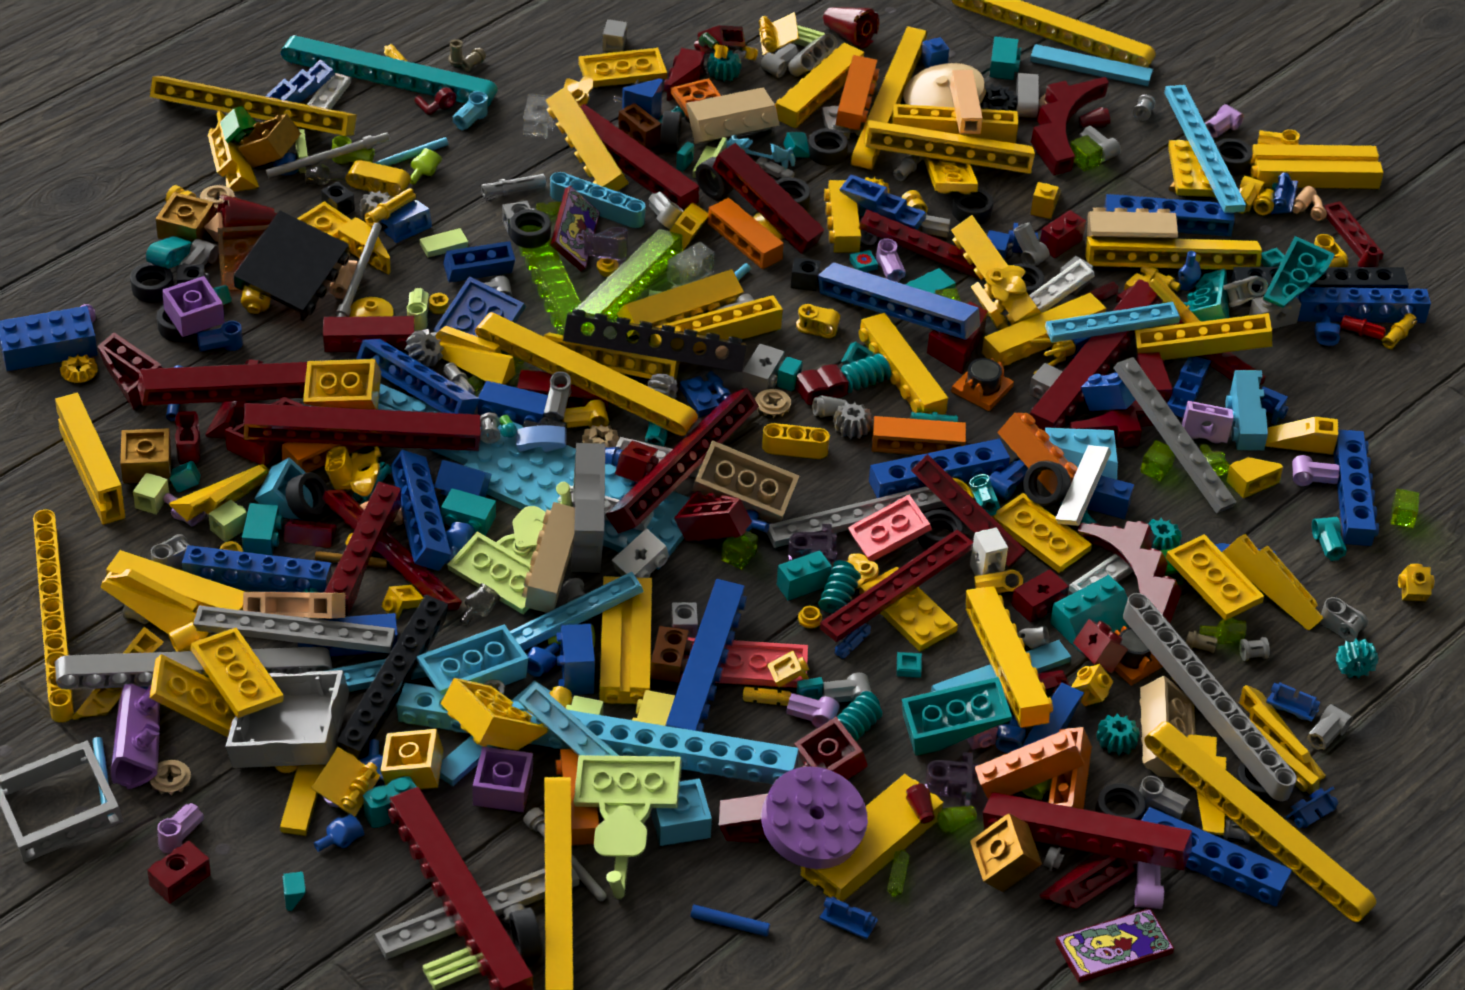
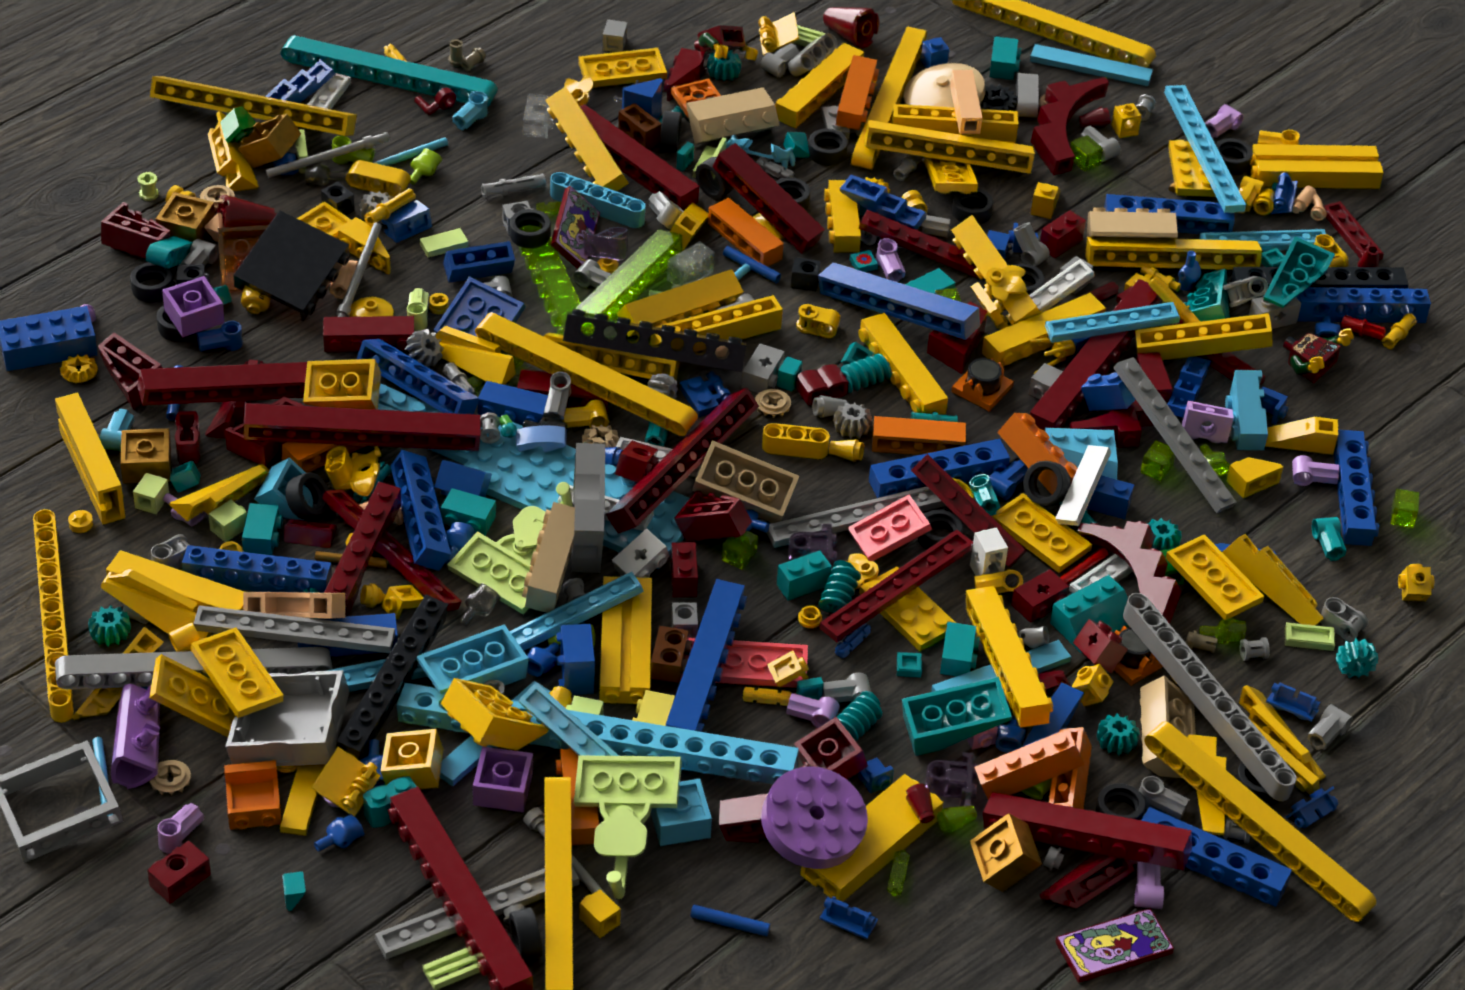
(80, 521): none -> yellow tile
(109, 625): none -> teal gear
(111, 436): none -> medium azure piece
(130, 231): none -> dark red wedge
(148, 186): none -> yellowish green bush
(252, 794): none -> orange panel
(371, 595): none -> yellow plate
(590, 274): none -> light grey piece
(599, 913): none -> yellow brick
(684, 569): none -> dark red brick
(755, 266): none -> blue piece
(847, 449): none -> yellow cone
(876, 776): none -> blue bracket
(958, 649): none -> teal brick
(1085, 565): none -> red bar
(1126, 120): none -> yellow brick
(1266, 239): none -> medium azure tile
(1309, 636): none -> yellowish green tile
(1315, 355): none -> torso

